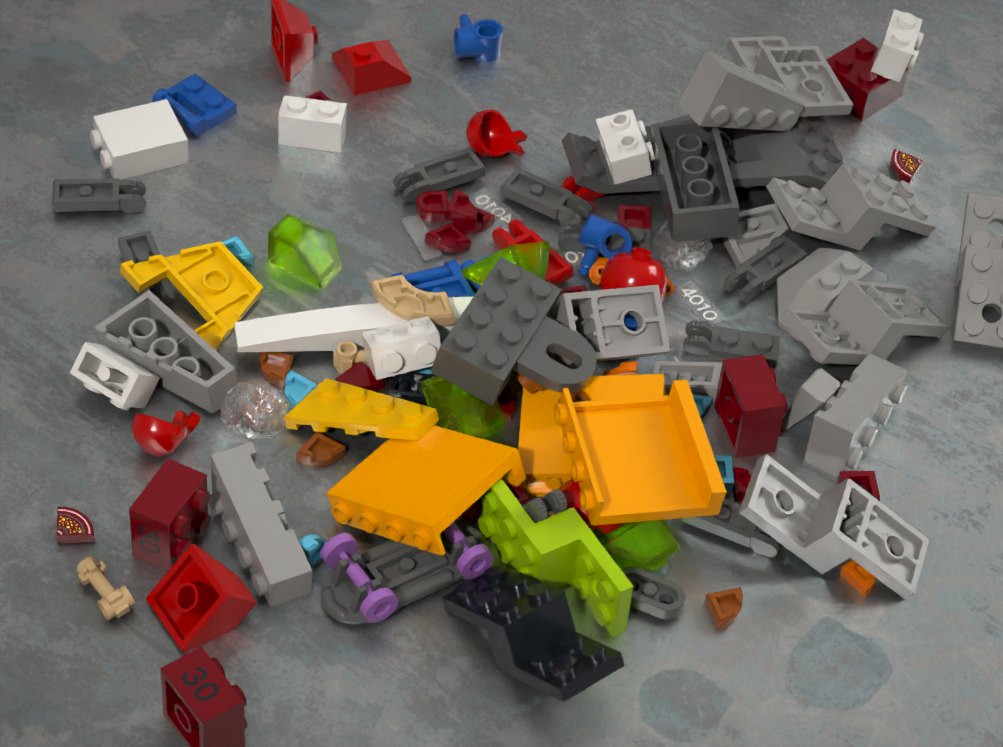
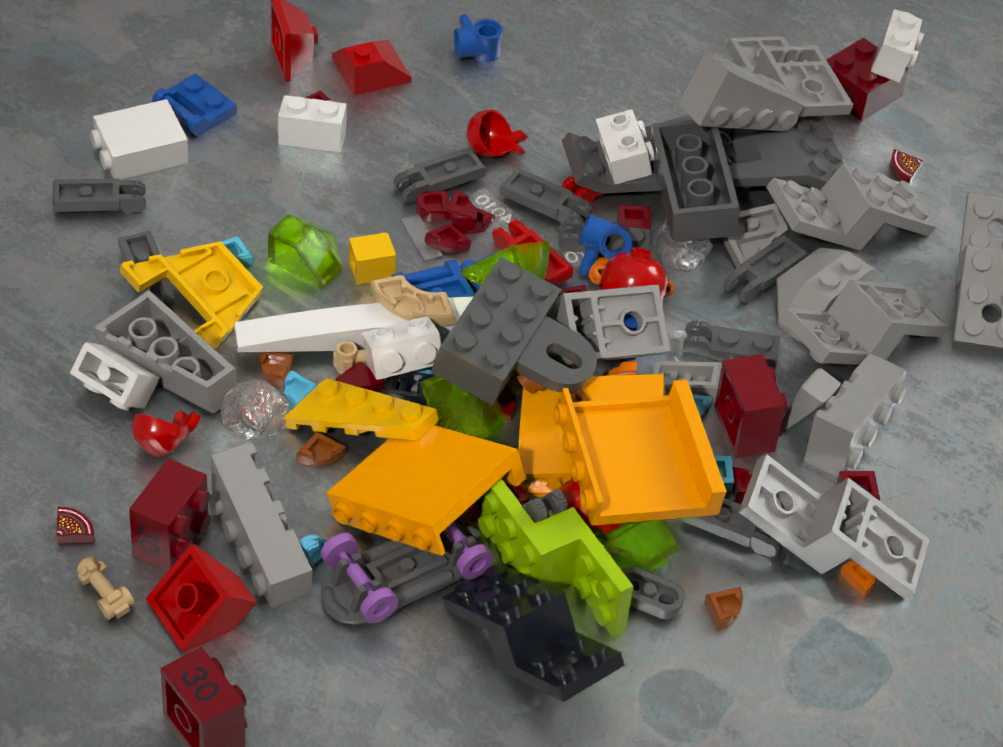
(371, 257): none -> yellow panel
(699, 303): clear sticker -> none

